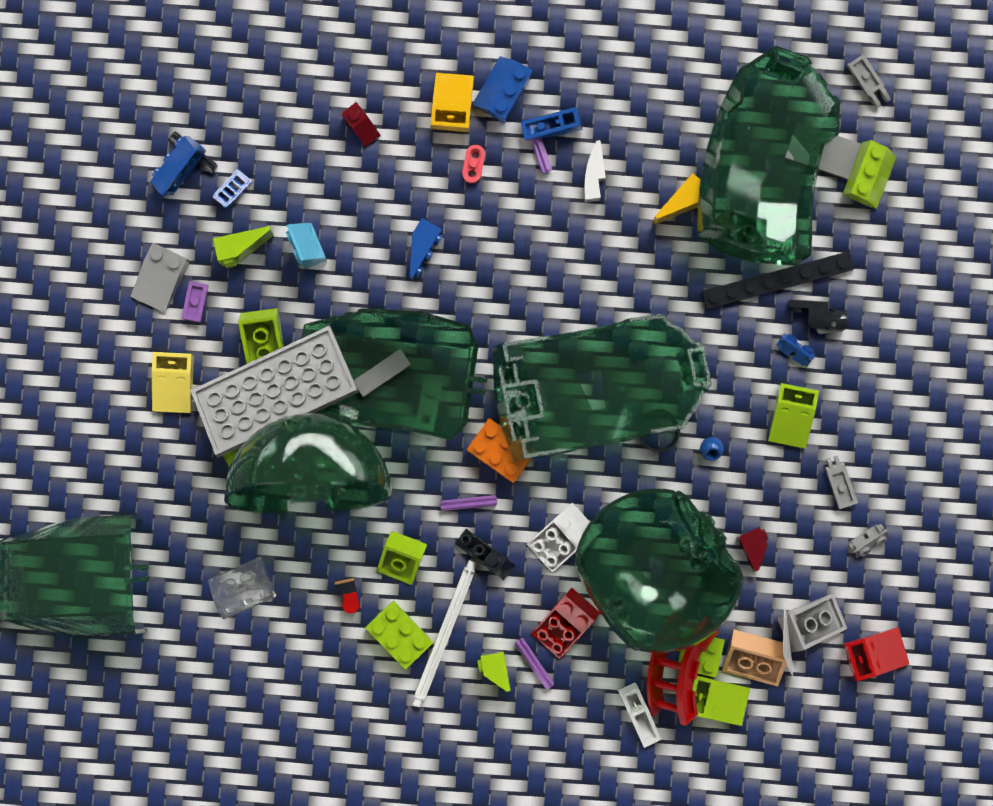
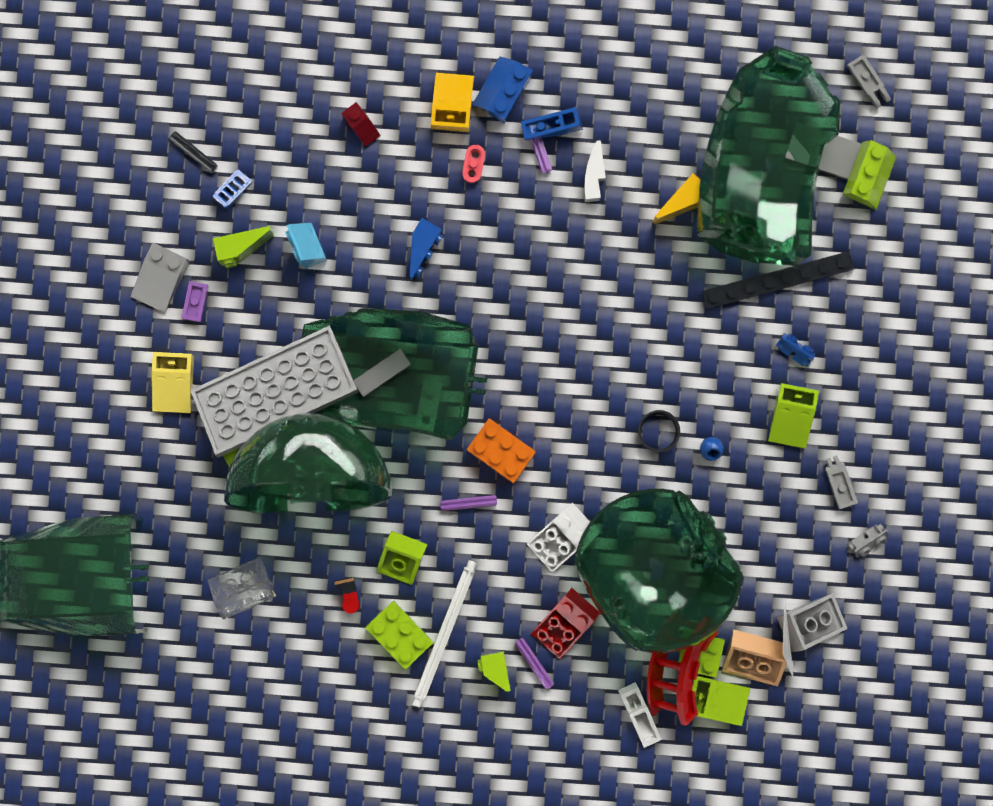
(177, 165): blue slope -> none
(260, 333): lime slope -> none
(484, 554): black slope -> none
(597, 386): clear green windscreen -> none
(754, 546): dark red slope -> none
(819, 317): black plate -> none
(876, 654): red slope -> none

